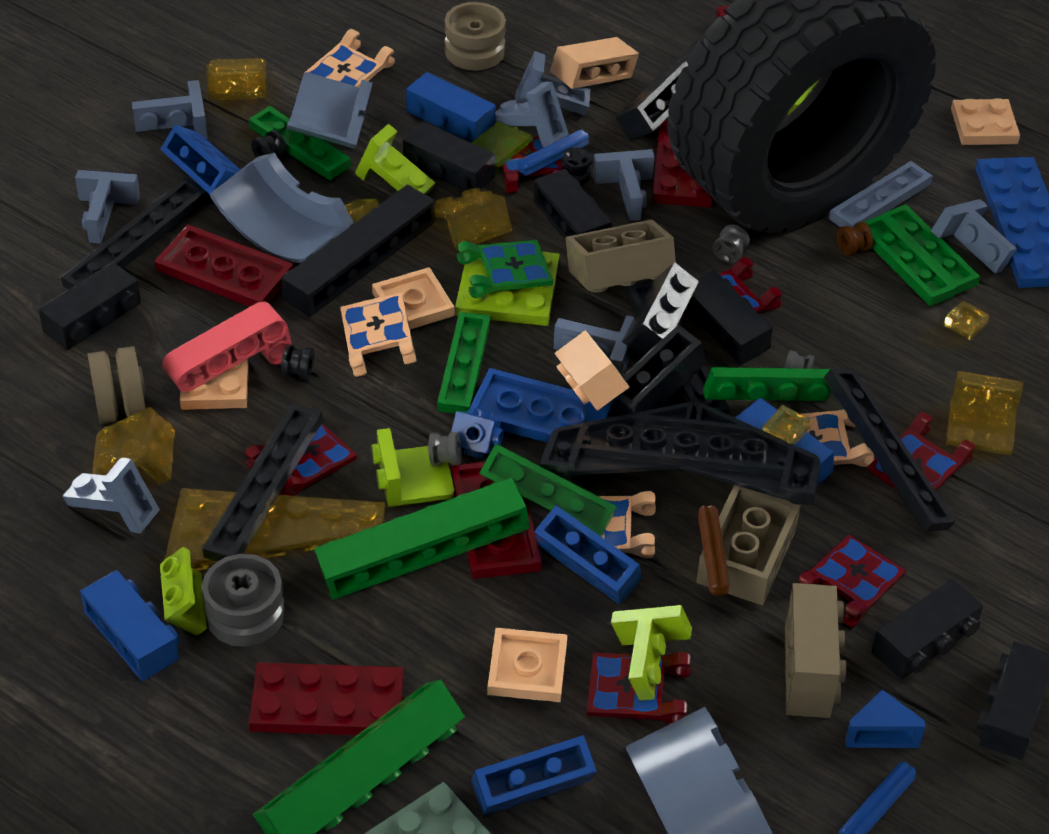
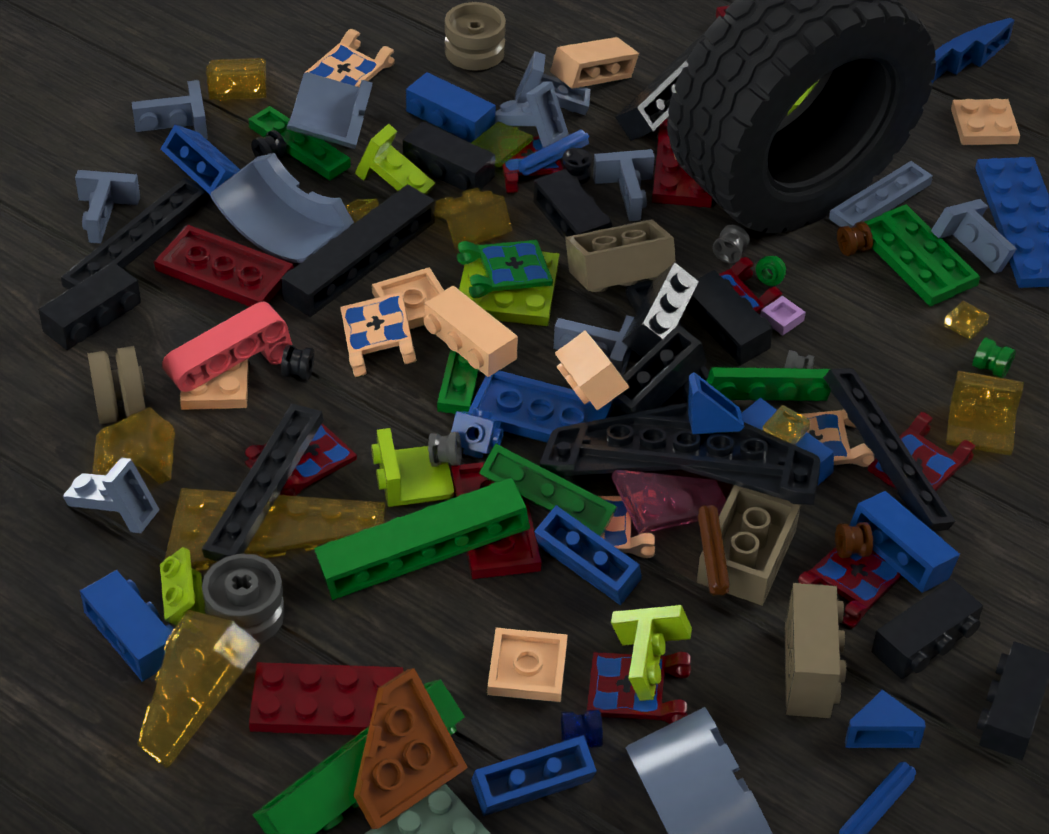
(197, 671): none -> clear yellow wedge
(404, 751): none -> dark orange plate
(470, 331): none -> light nougat brick
(586, 724): none -> clear blue wheel
(665, 500): none -> clear pink wing
(711, 410): none -> blue slope
(777, 267): none -> green plate
(783, 315): none -> lavender plate
(854, 540): none -> reddish brown wheel
(906, 542): none -> blue brick
(973, 47): none -> blue slope
(994, 357): none -> green wheel

